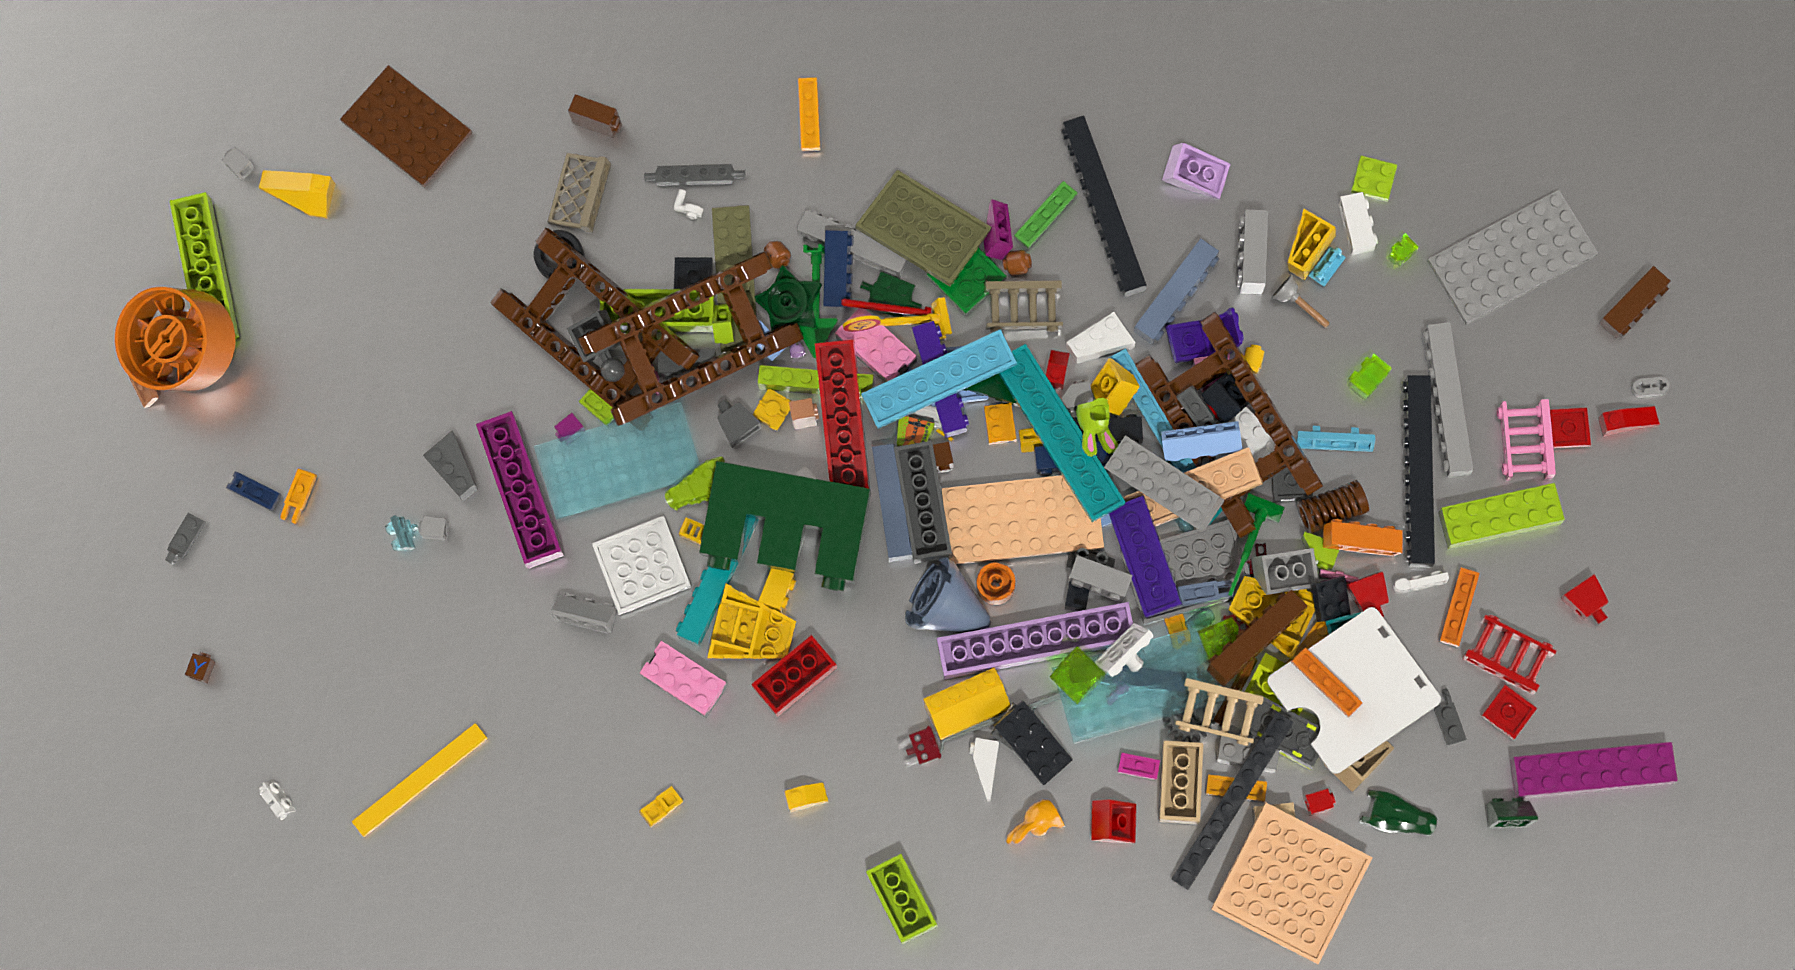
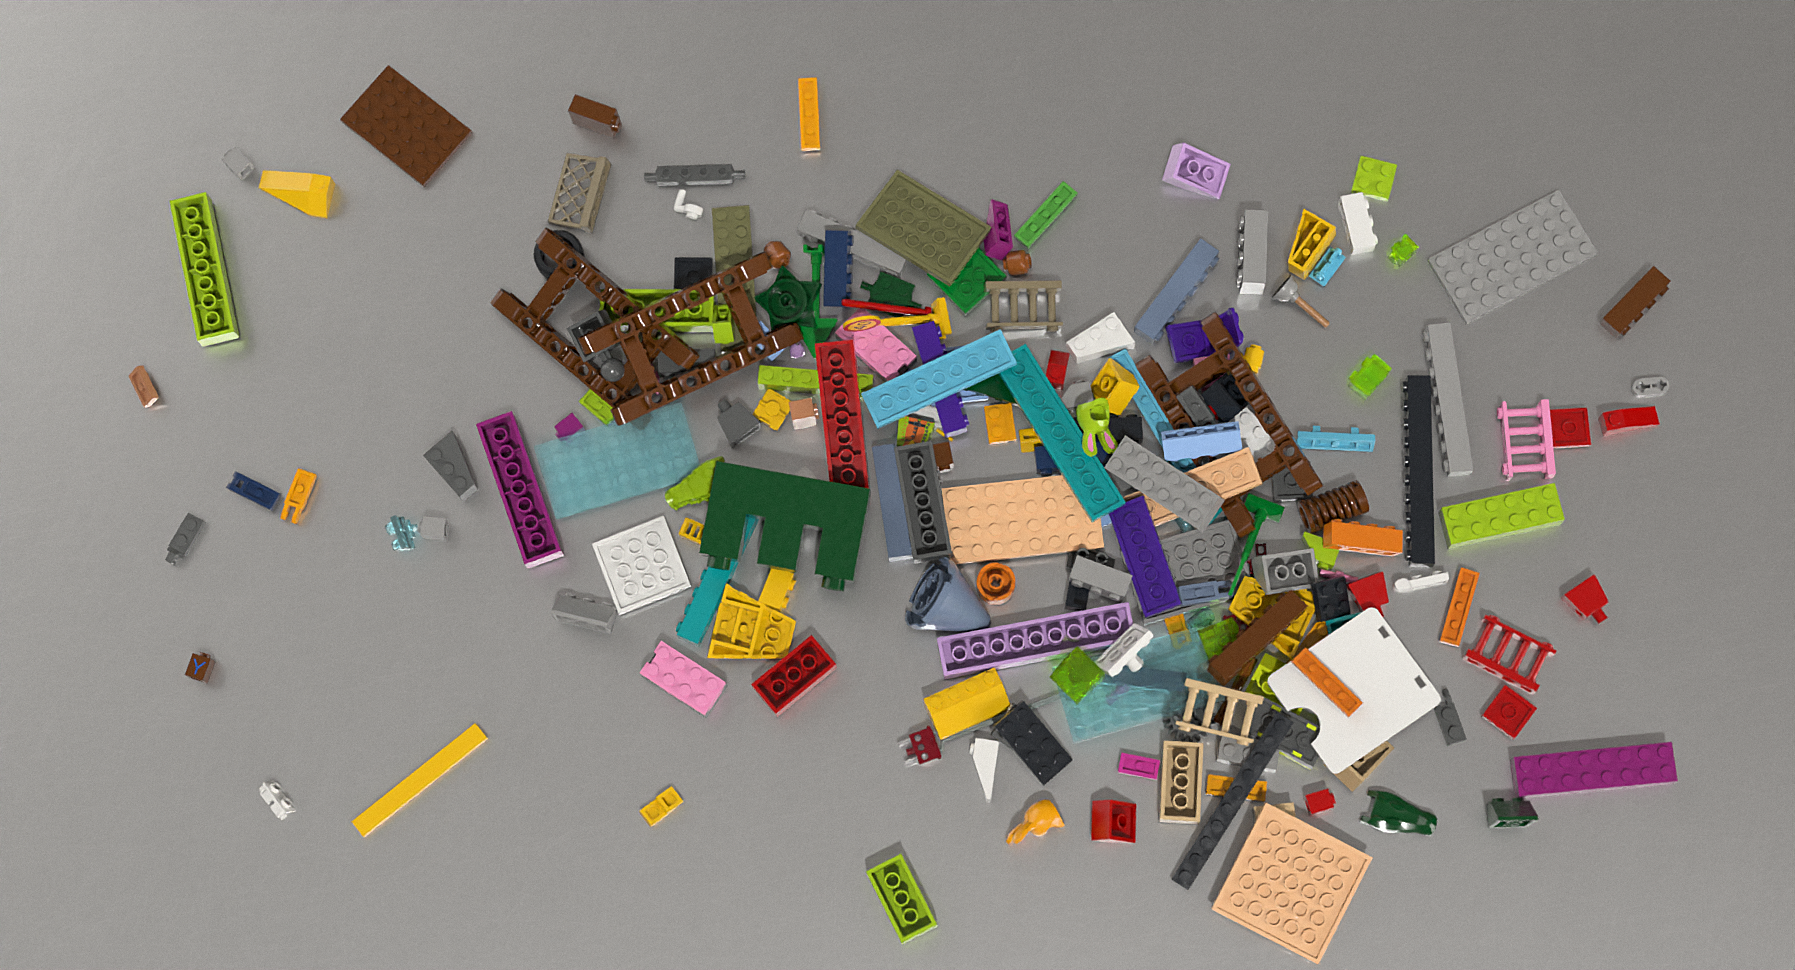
(192, 341): orange wheel -> none
(806, 796): yellow slope -> none
(1104, 206): black brick -> none

